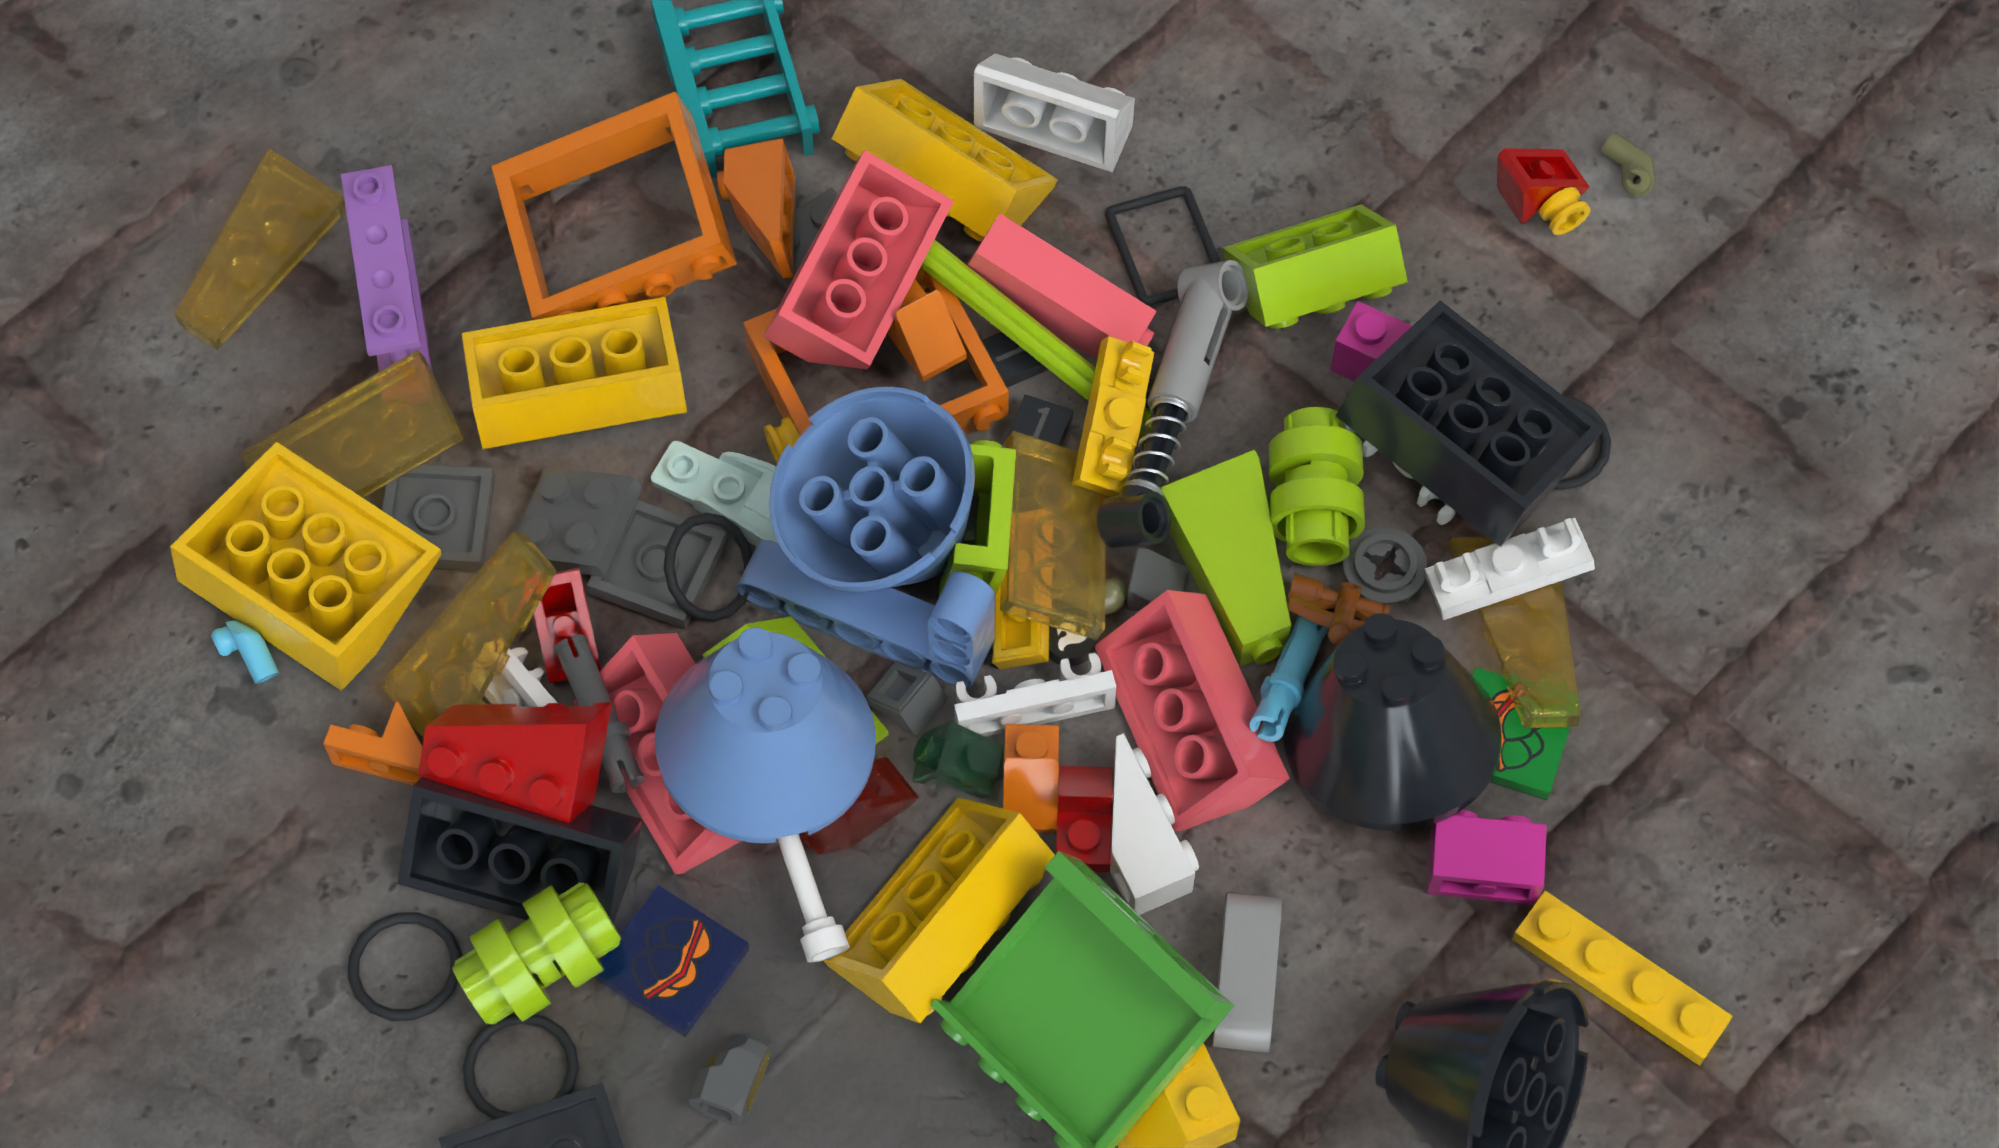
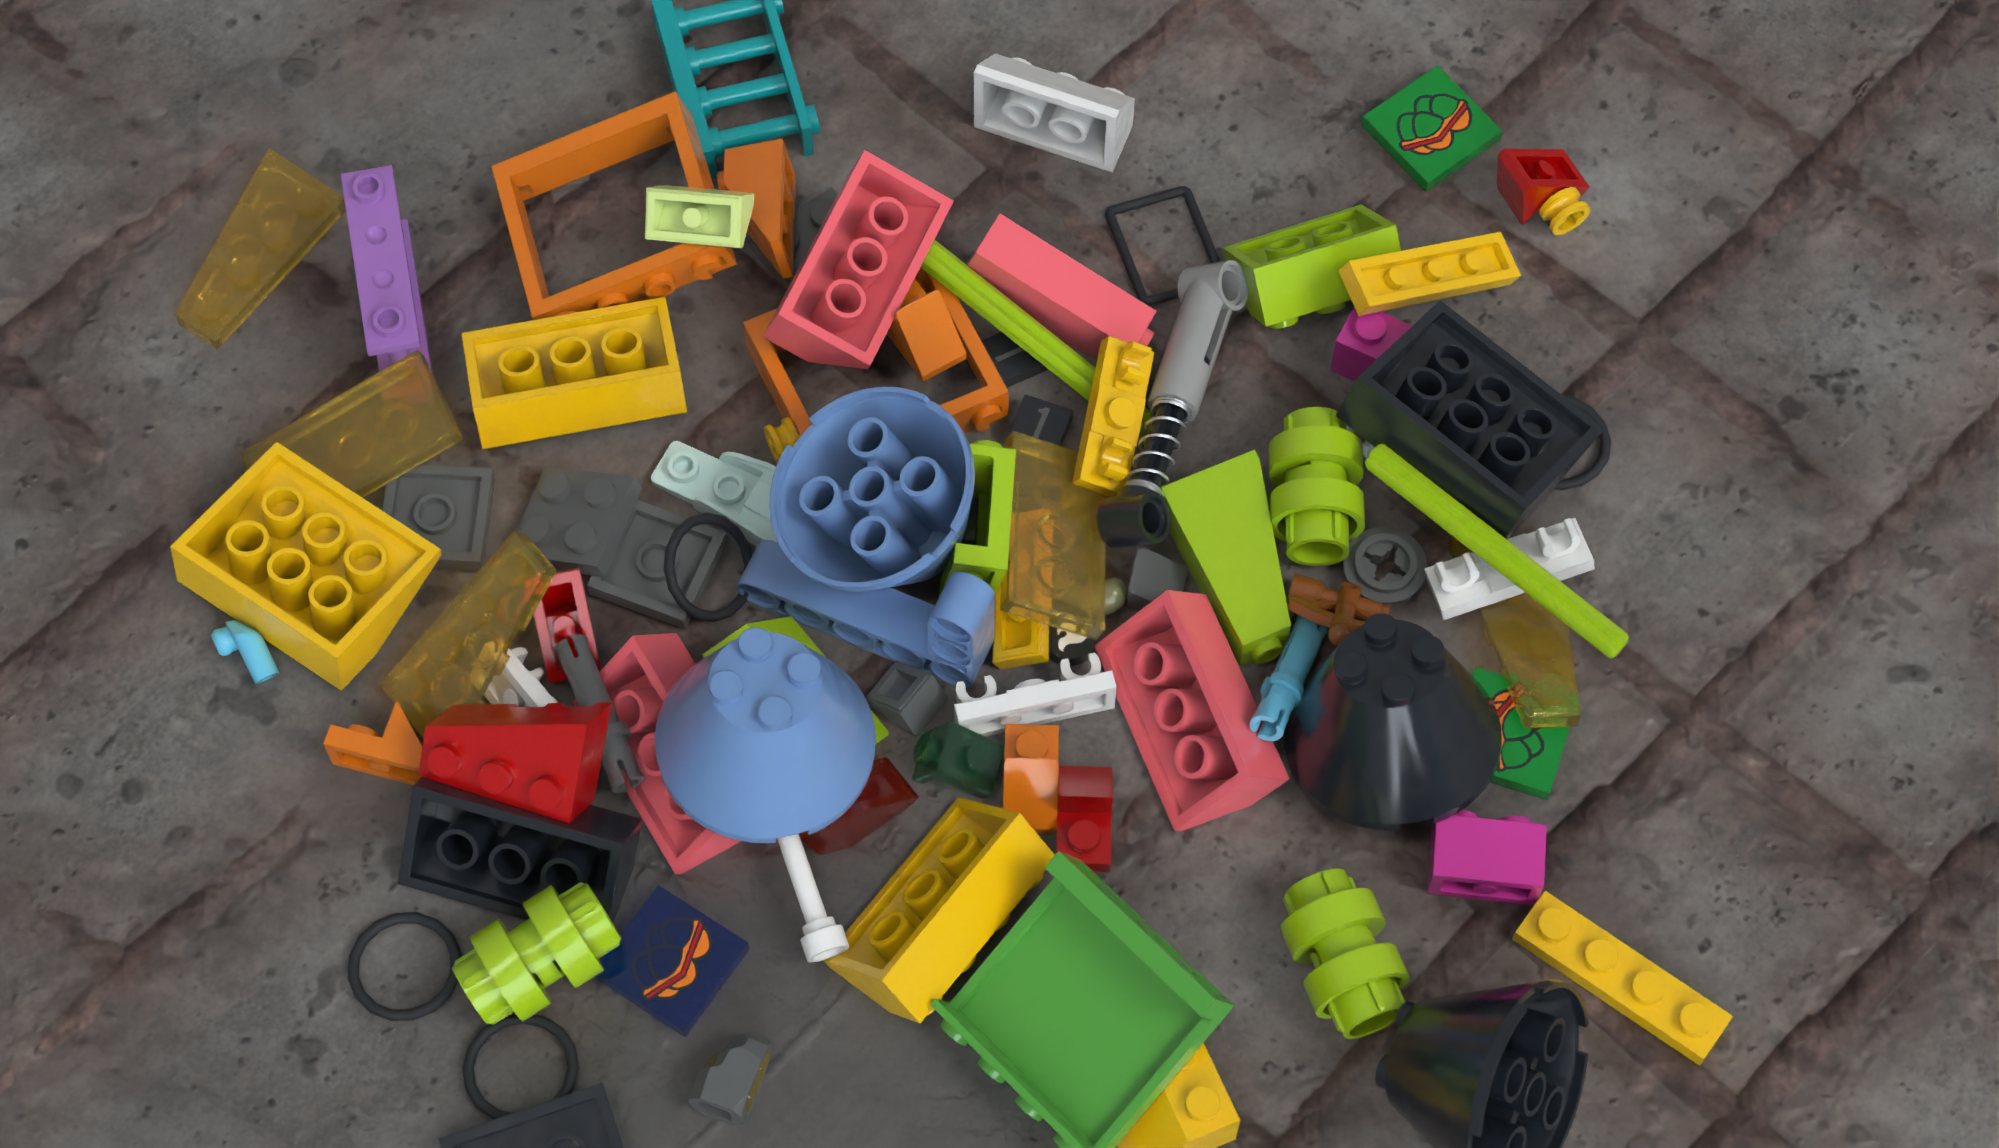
(697, 215): none -> yellowish green slope
(943, 153): yellow slope -> none
(1145, 852): white slope -> none
(1248, 971): light grey beam -> none
(1353, 974): none -> lime piece
(1429, 273): none -> yellow plate
(1431, 128): none -> green tile
(1497, 551): none -> lime axle
(1635, 164): olive arm -> none

